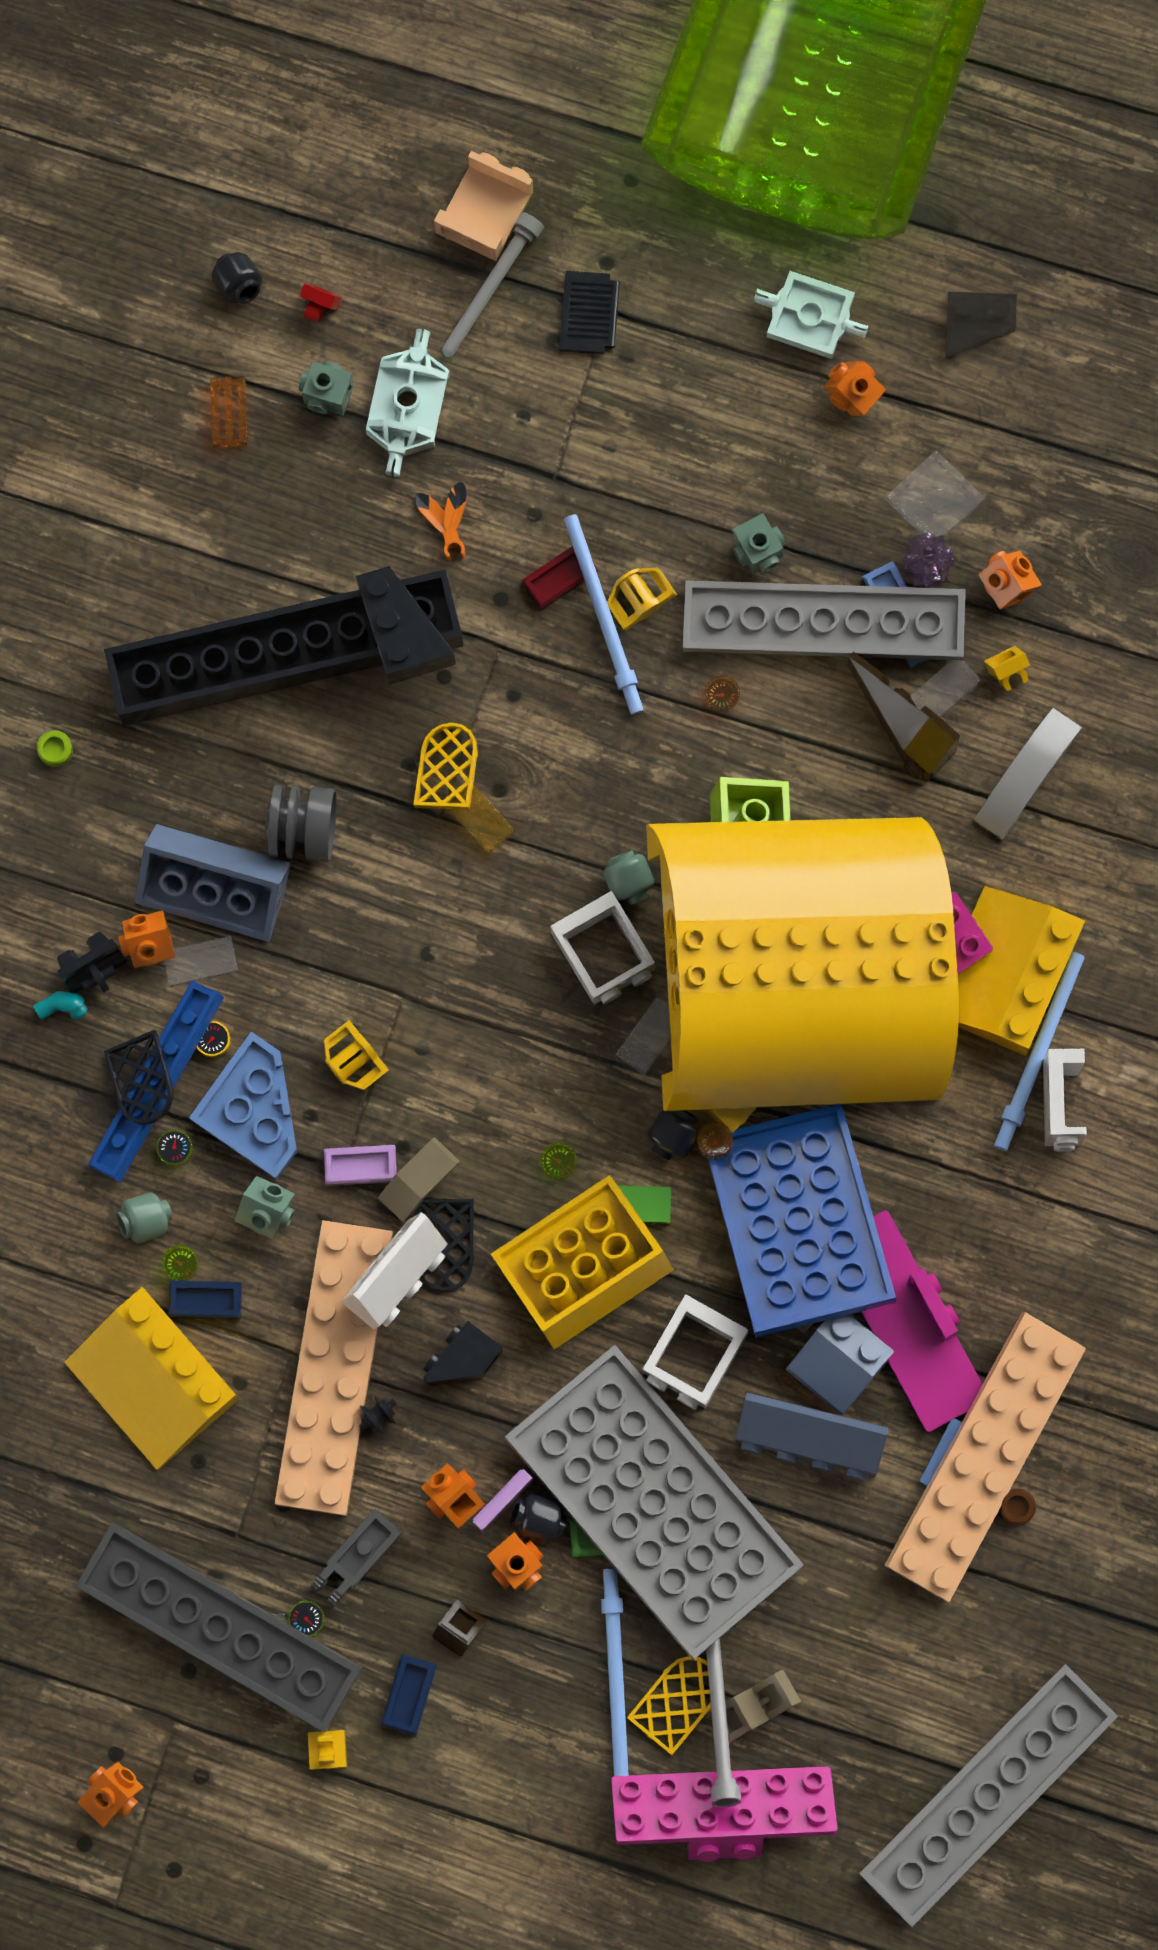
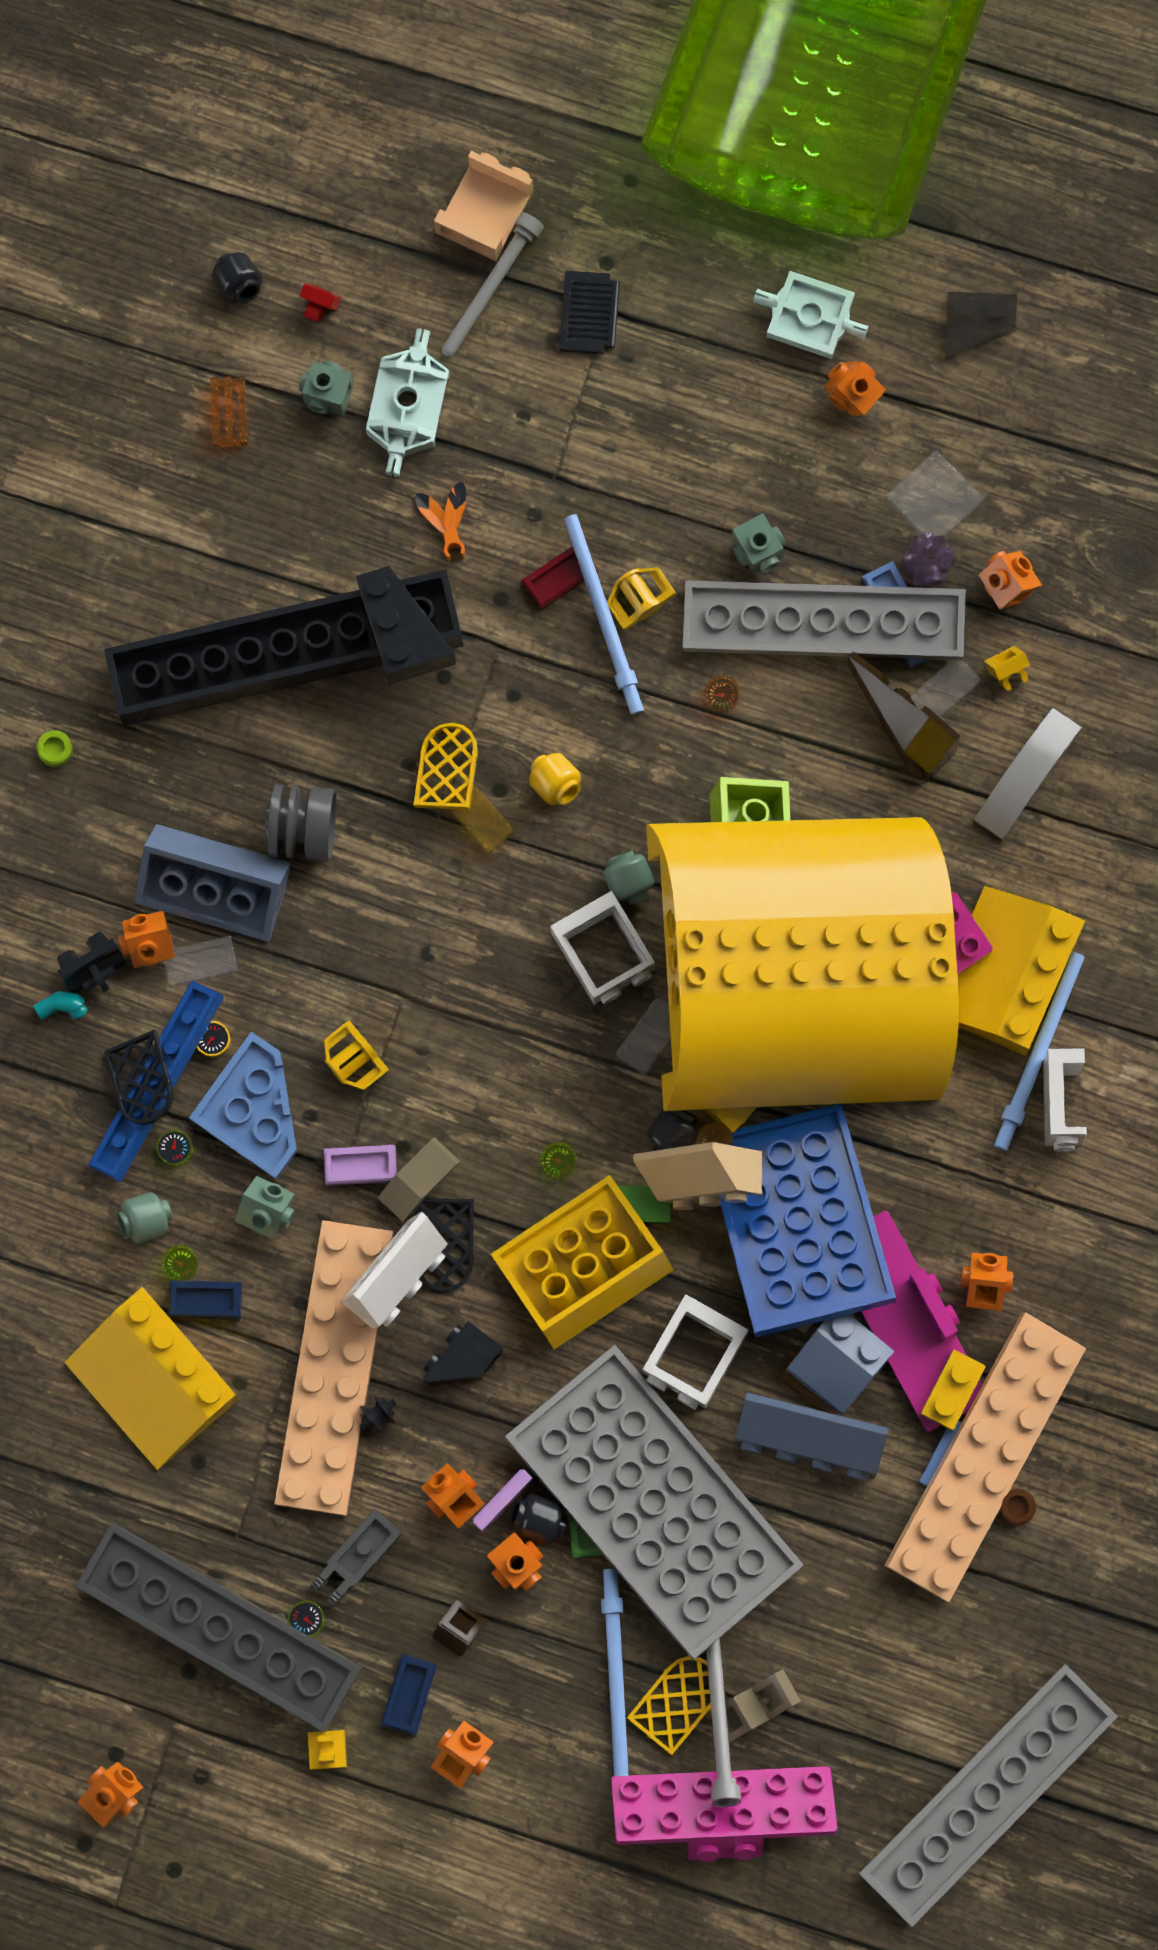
(462, 1754): none -> orange brick
(555, 779): none -> yellow head
(702, 1174): none -> tan slope
(953, 1390): none -> yellow plate
(986, 1281): none -> orange brick

